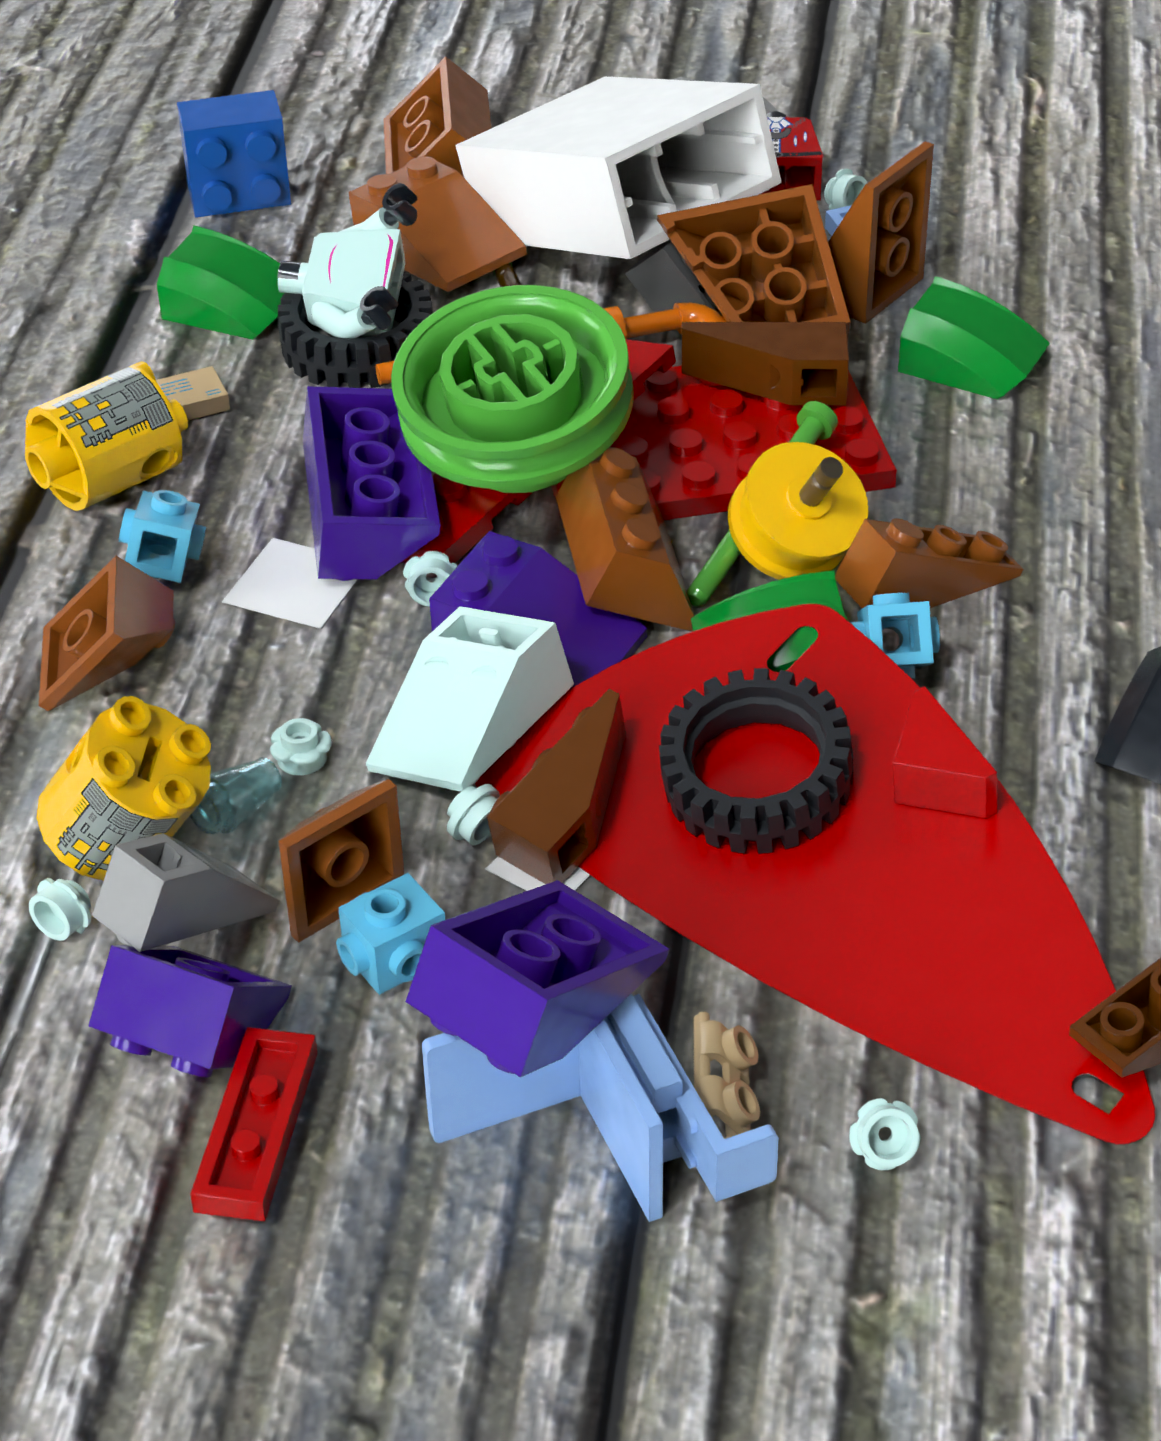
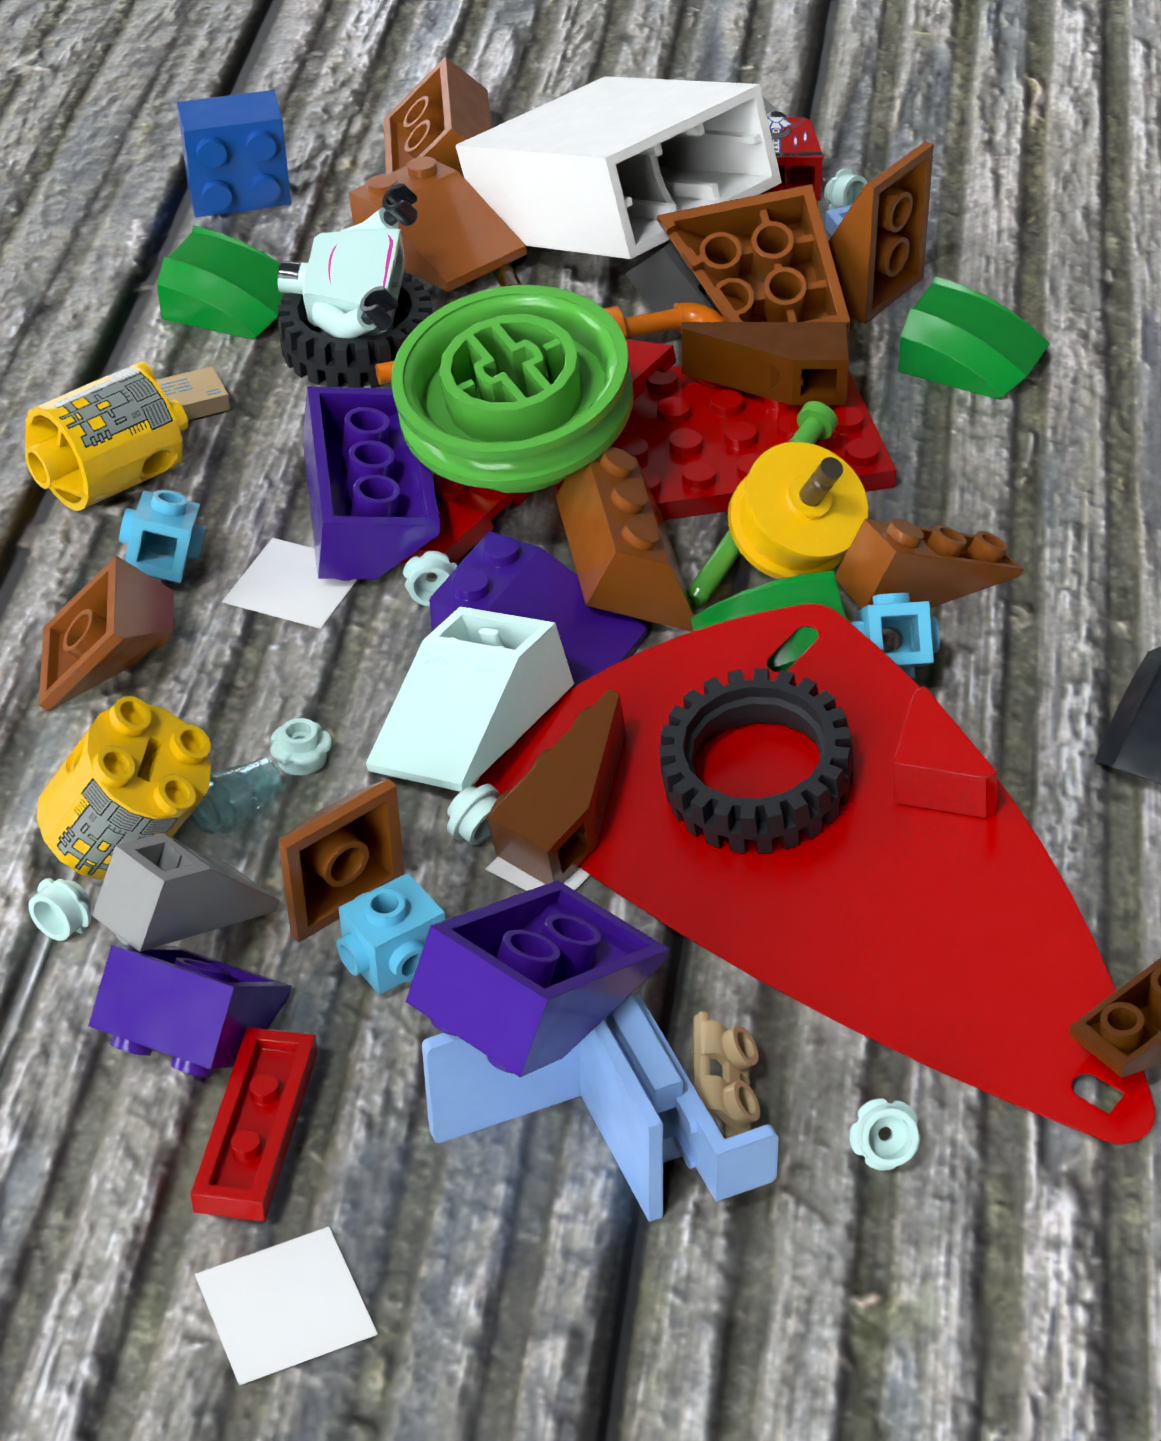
(285, 1305): none -> white sticker

